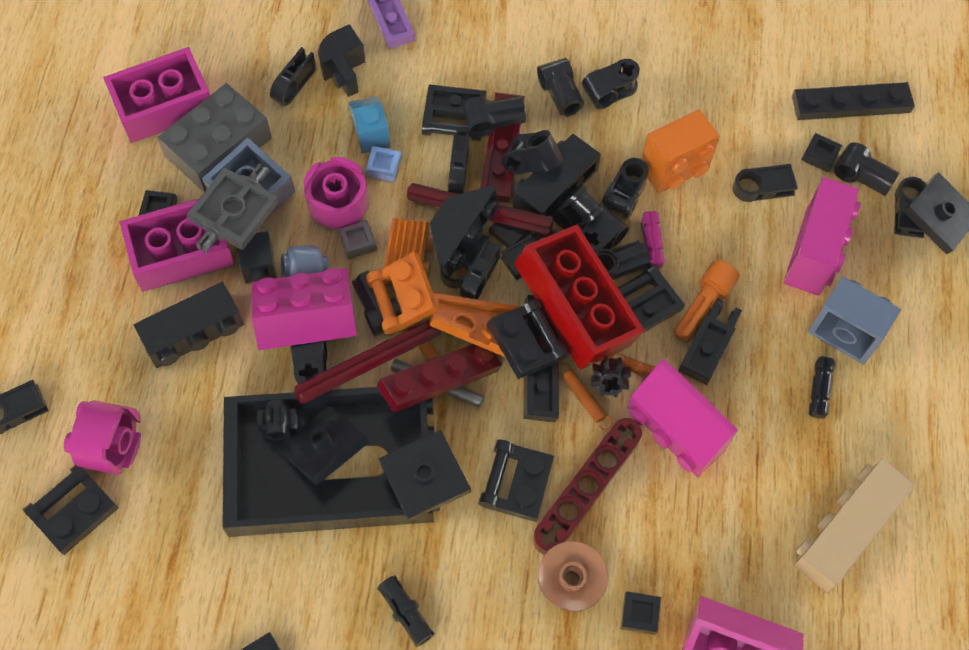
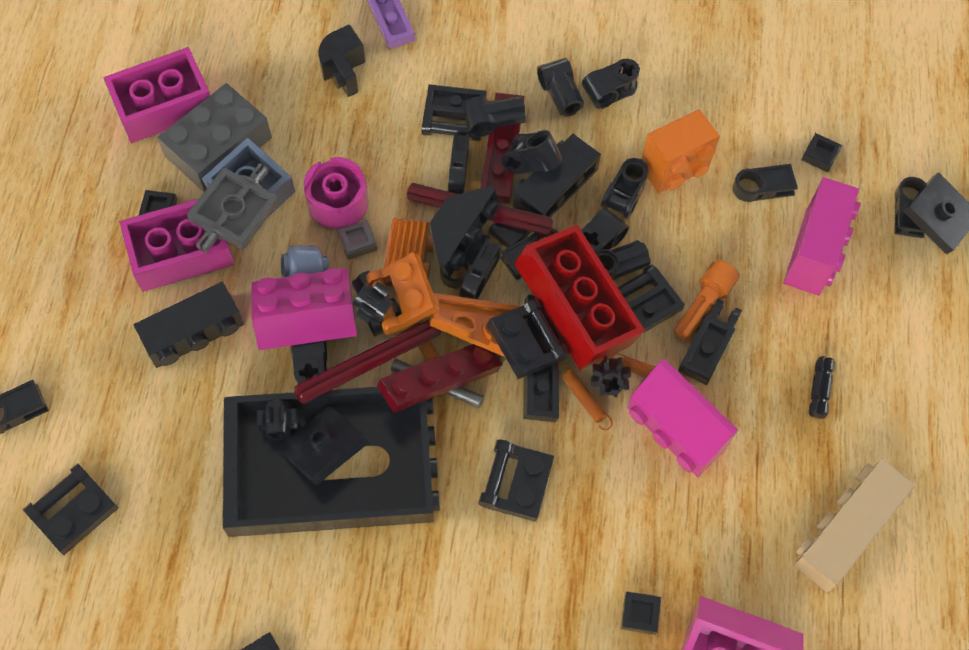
(103, 437): dark pink brick -> none
(258, 258): black brick -> none
(293, 77): black piece -> none
(370, 123): dark azure slope -> none
(372, 302): none -> black gear
(383, 164): light blue tile -> none
(405, 611): black pin -> none
(424, 475): black plate -> none
(577, 209): black piece -> none
(579, 560): nougat dish -> none
(594, 470): dark red beam -> none
(653, 238): dark pink axle -> none
(852, 101): black plate -> none
(854, 320): sand blue brick -> none
(858, 165): black piece -> none

